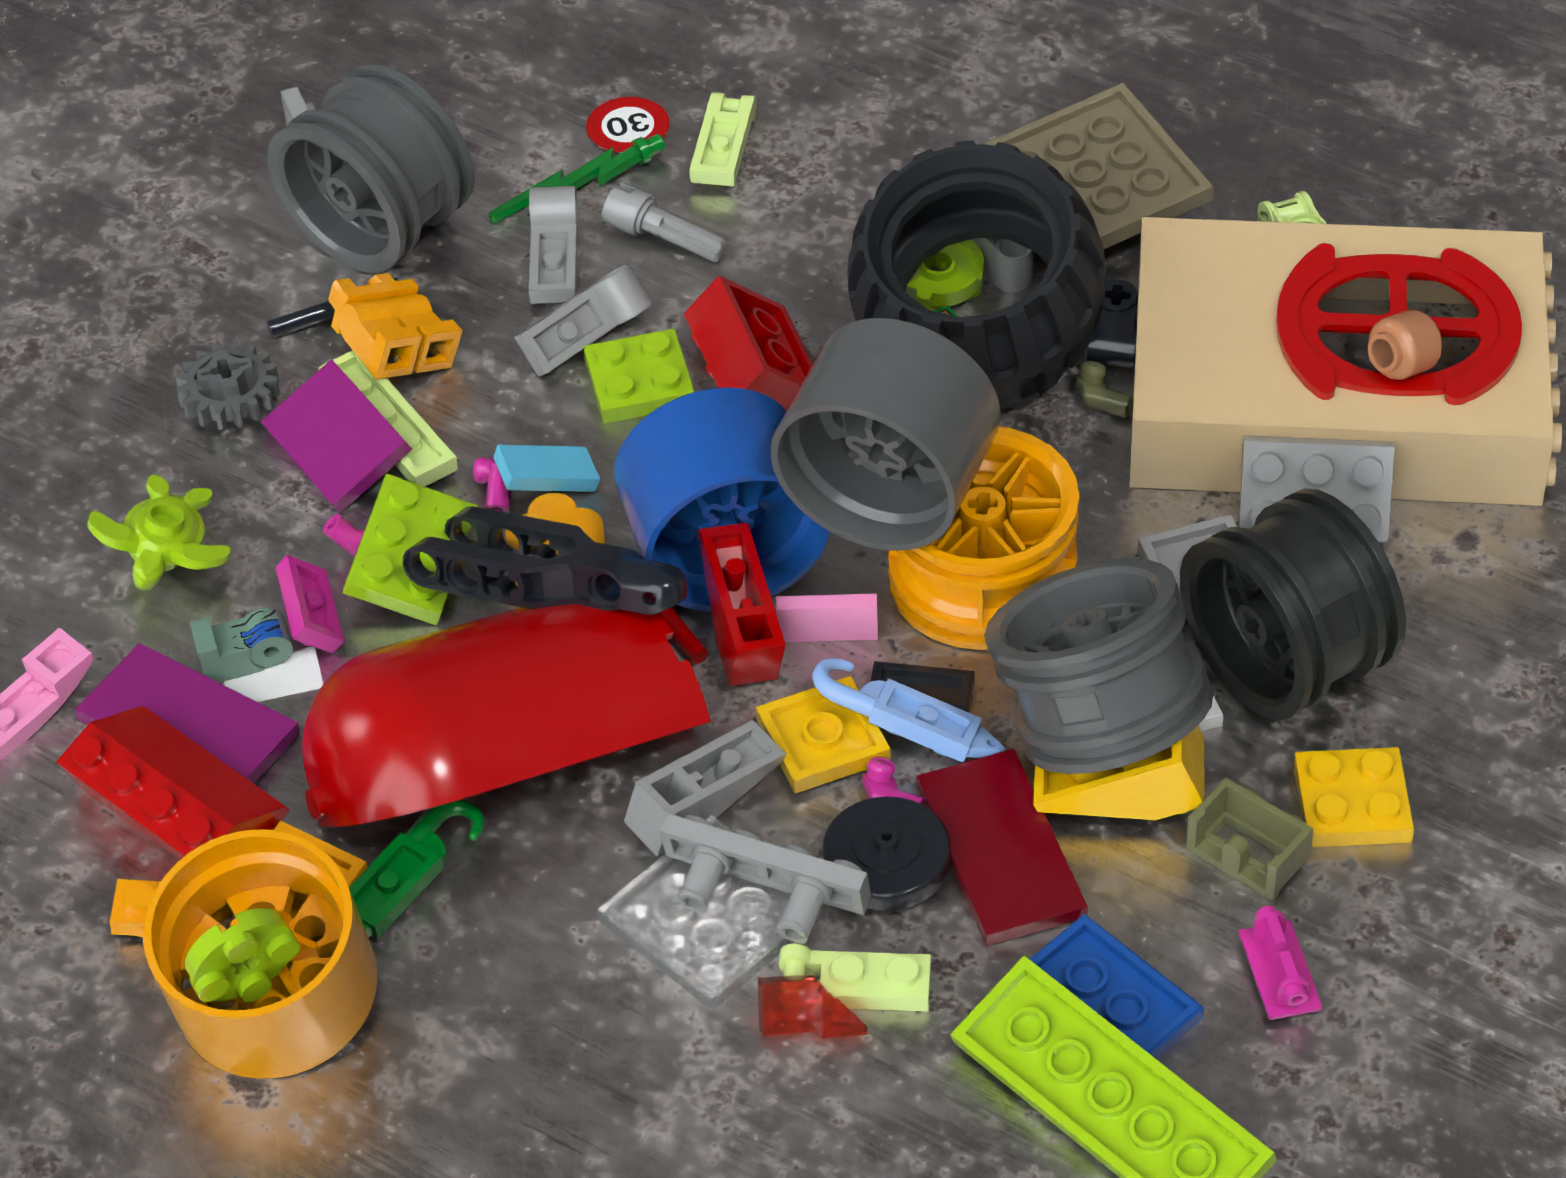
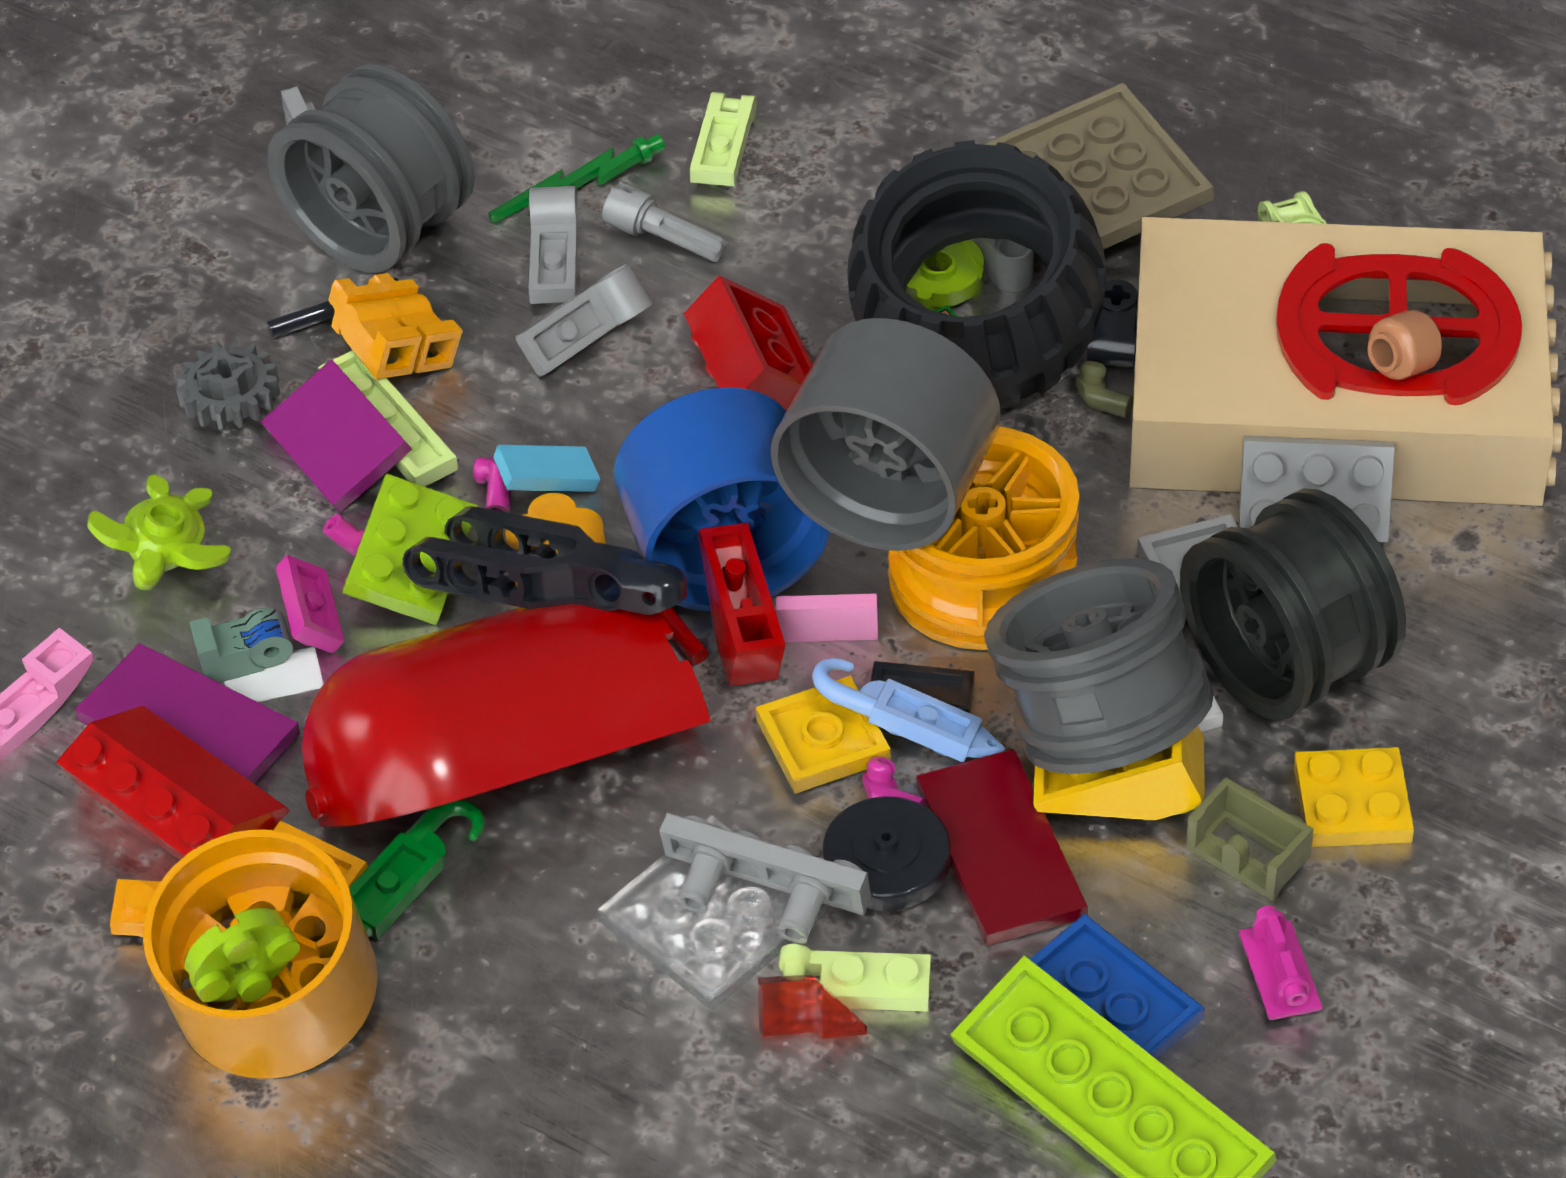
(624, 120): sticker -> none
(636, 374): lime plate -> none
(702, 781): light grey slope -> none

